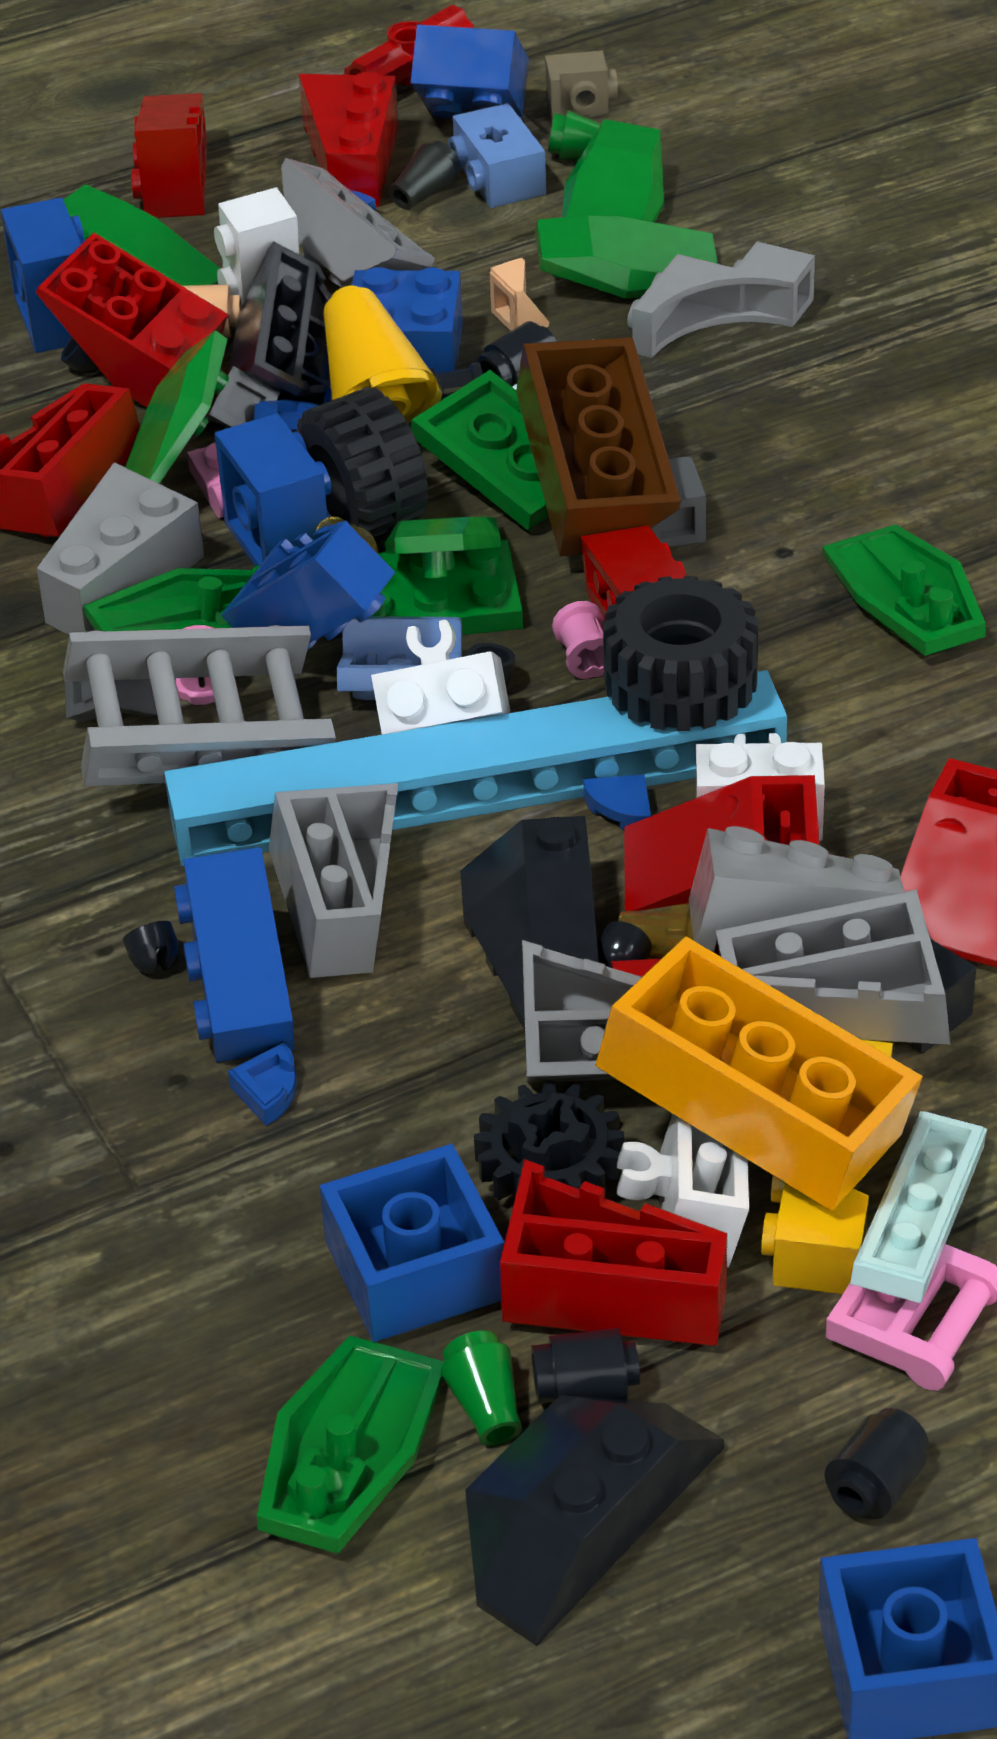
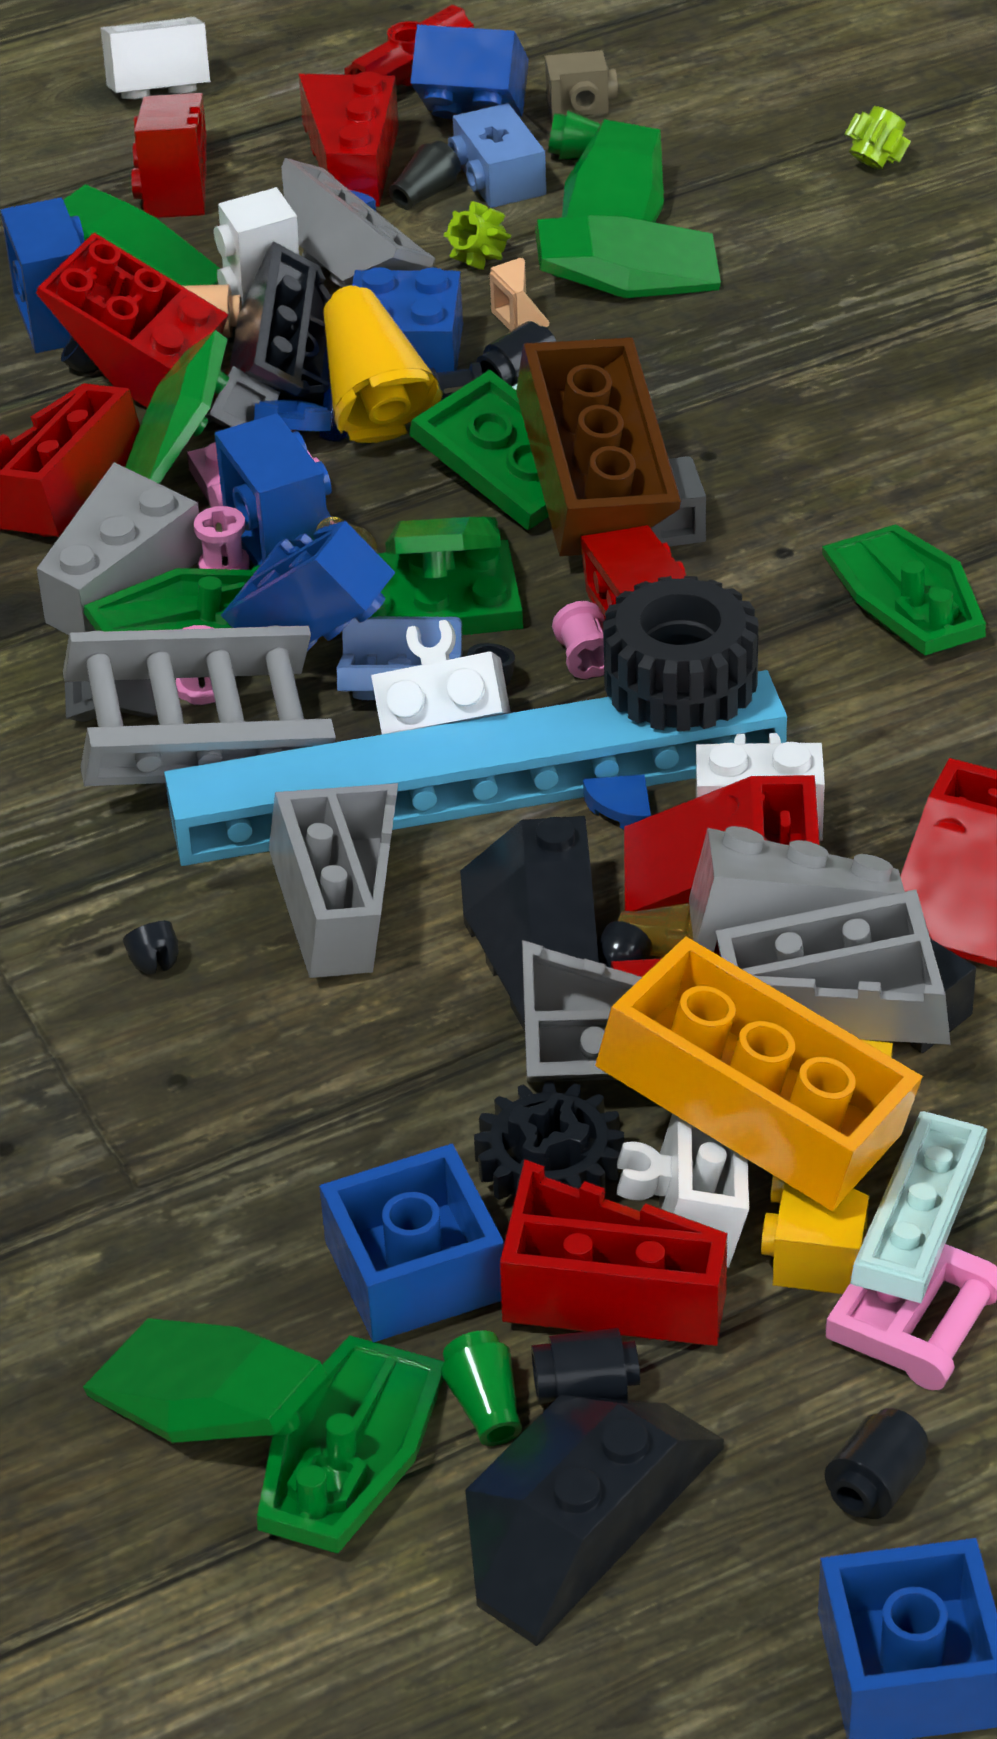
(155, 56): none -> white brick
(206, 1382): none -> green piece
(223, 543): none -> bright pink bush
(234, 954): blue wedge -> none
(266, 1083): blue tile -> none
(369, 459): black tyre -> none
(477, 235): none -> lime gear
(695, 294): light grey arch -> none
(877, 137): none -> lime gear

